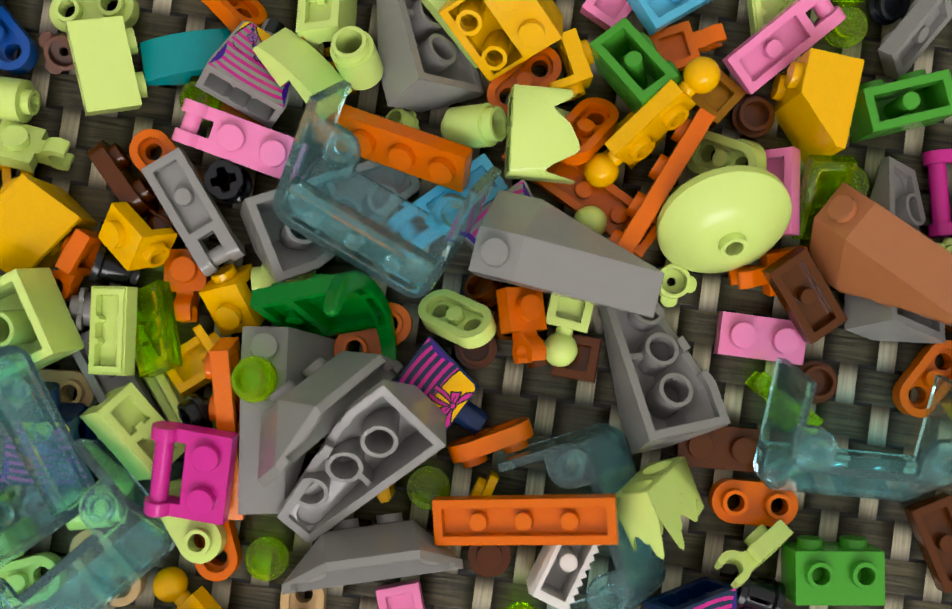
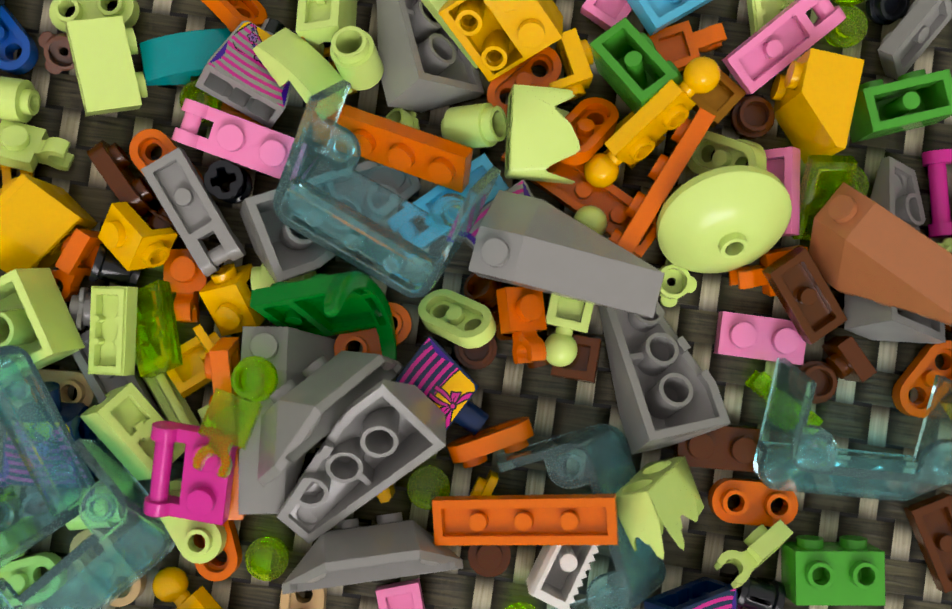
(195, 411): black plate -> none
(227, 424): none -> clear neon green plate
(848, 359): none -> reddish brown plate

